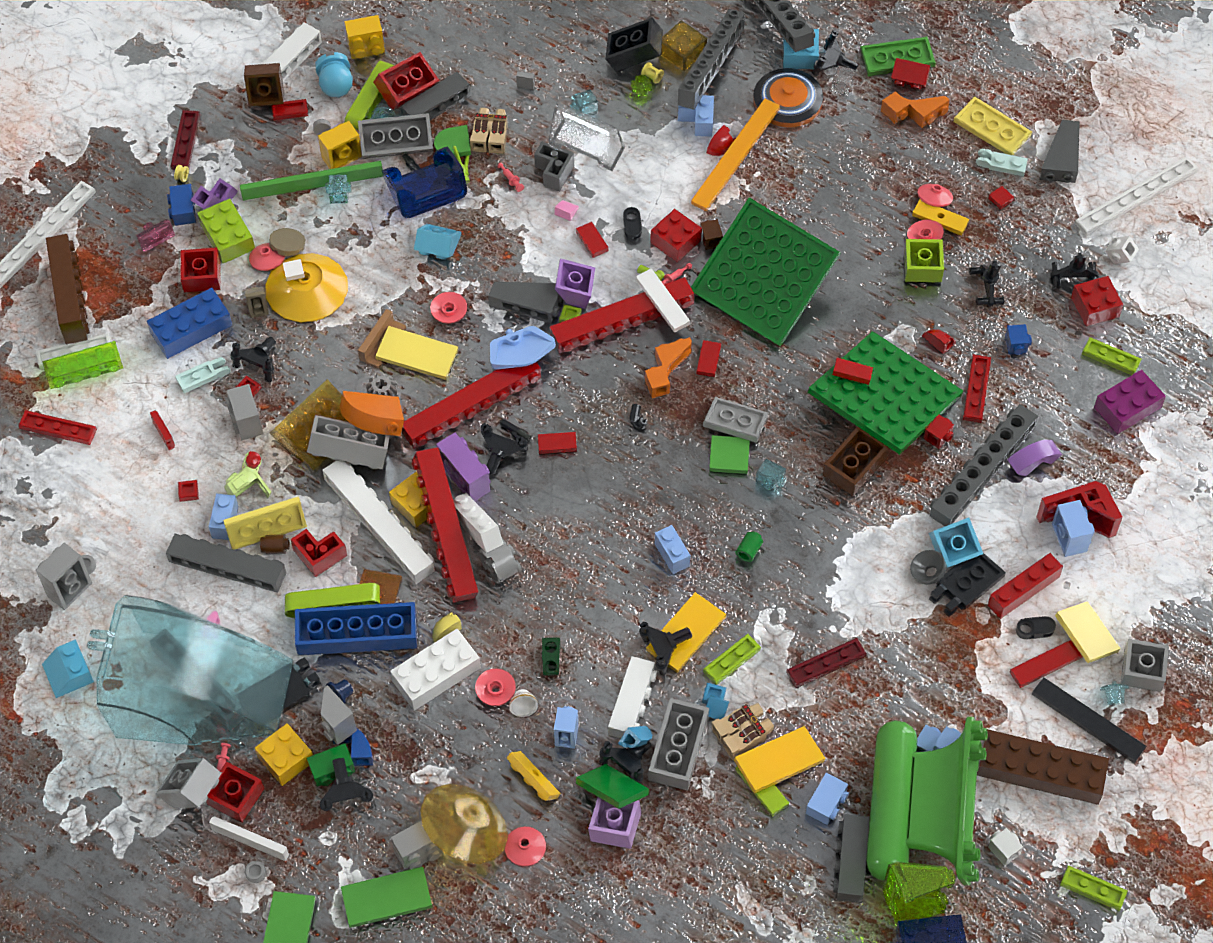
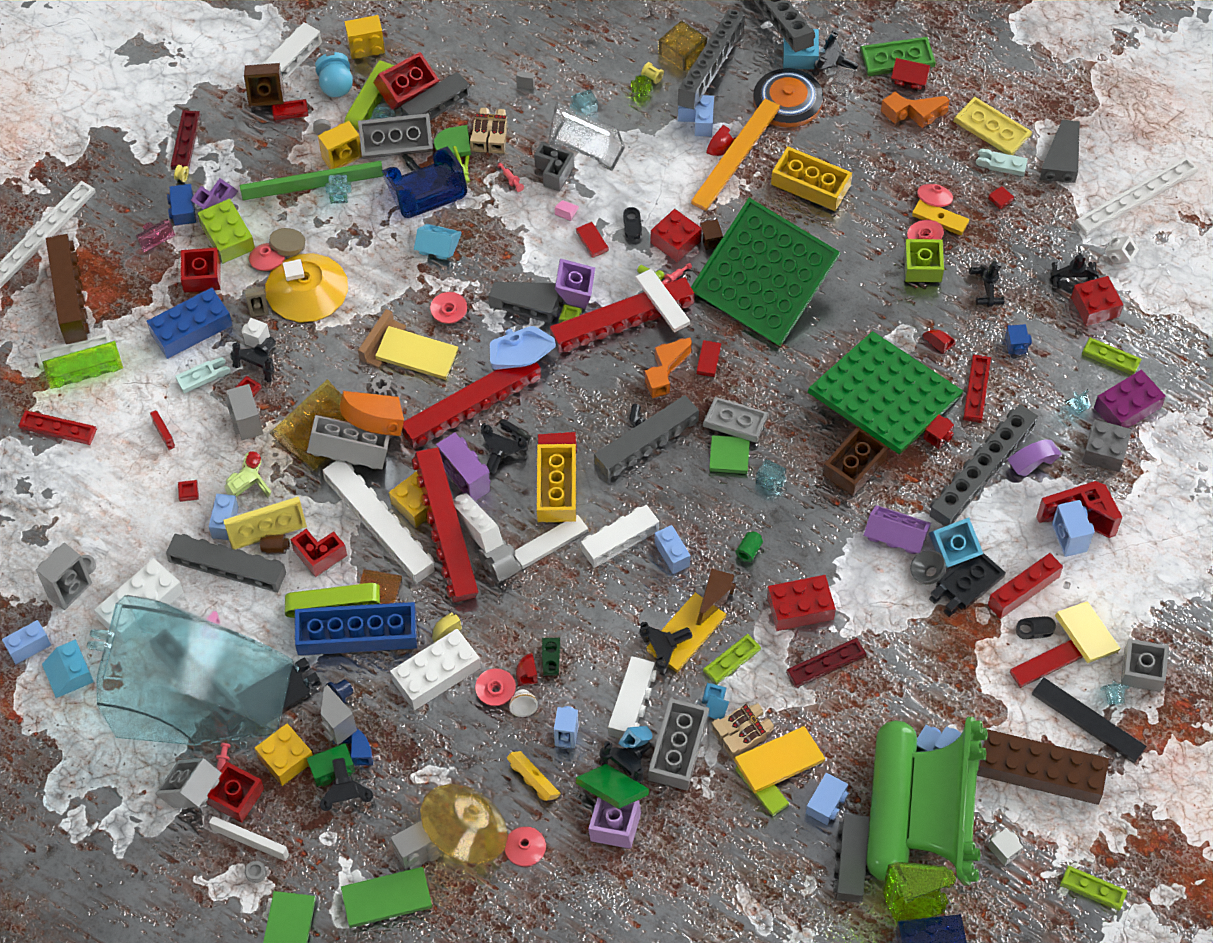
(26, 642): none -> light blue brick
(149, 582): none -> white brick
(255, 332): none -> white brick
(526, 671): none -> red brick
(550, 542): none -> white tile
(556, 483): none -> yellow brick
(619, 536): none -> white brick
(634, 44): black brick -> none
(646, 437): none -> dark grey brick
(716, 593): none -> reddish brown slope
(801, 602): none -> red brick
(811, 178): none -> yellow brick
(852, 371): red tile -> none
(897, 529): none -> medium lavender slope
(1079, 402): none -> clear light blue piece
(1106, 445): none -> flat silver brick

